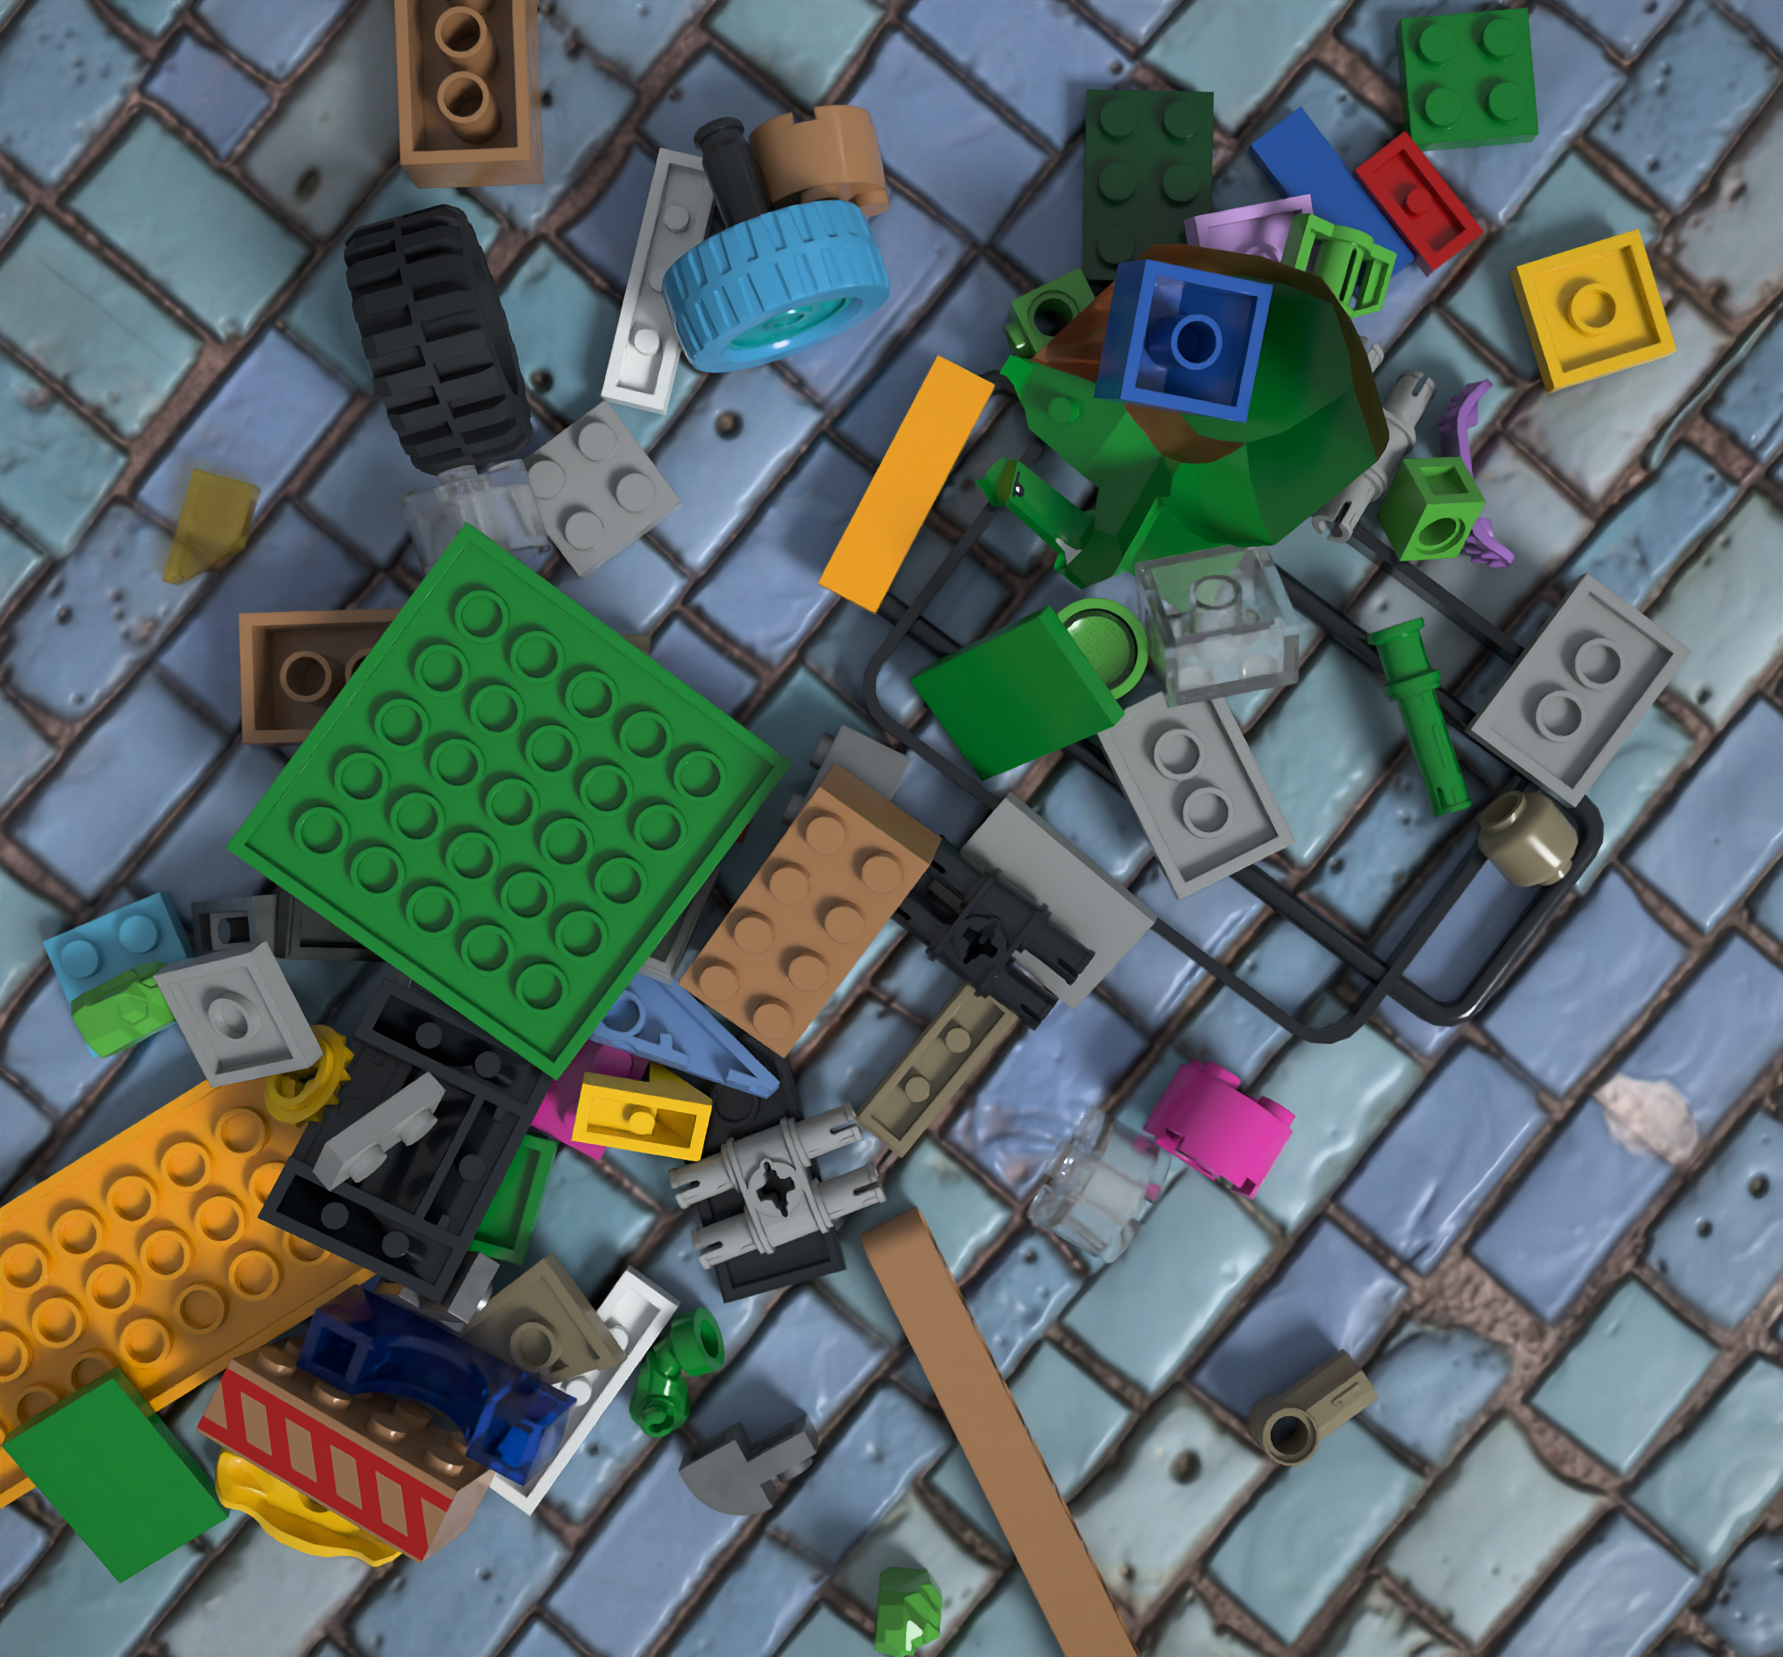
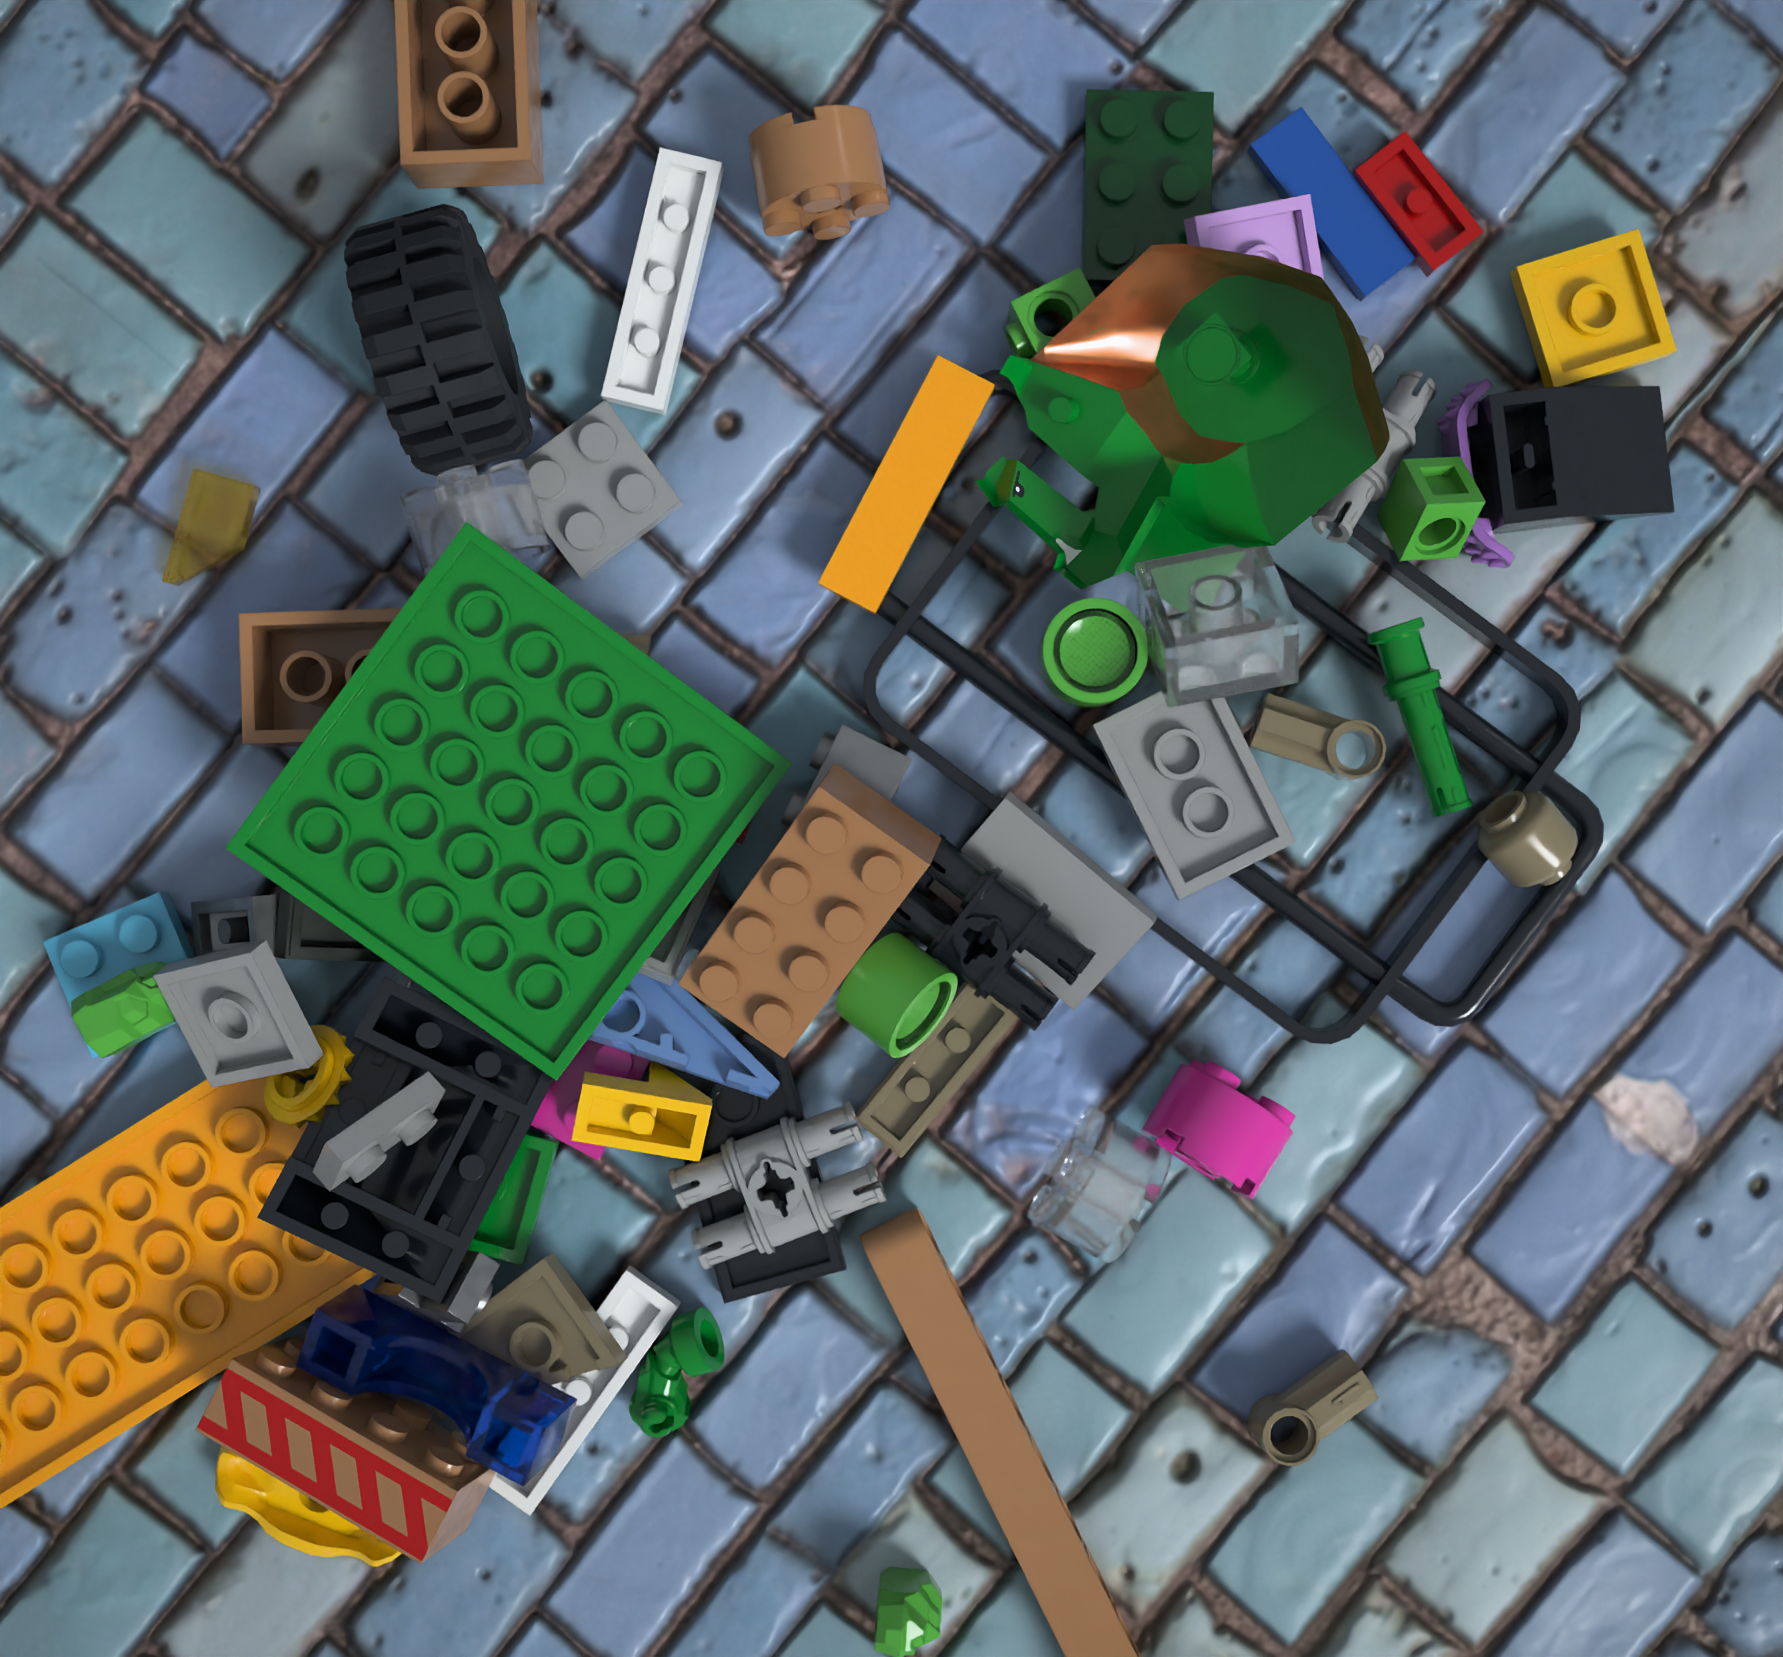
(116, 1474): green tile -> none
(737, 1474): flat silver brick -> none
(772, 275): dark azure wheel -> none
(896, 994): none -> bright green piece
(1017, 694): green tile -> none
(1182, 340): blue slope -> none
(1311, 737): none -> dark tan piece
(1340, 260): bright green piece -> none
(1467, 79): green plate -> none
(1571, 456): none -> black slope
(1577, 690): light grey plate -> none

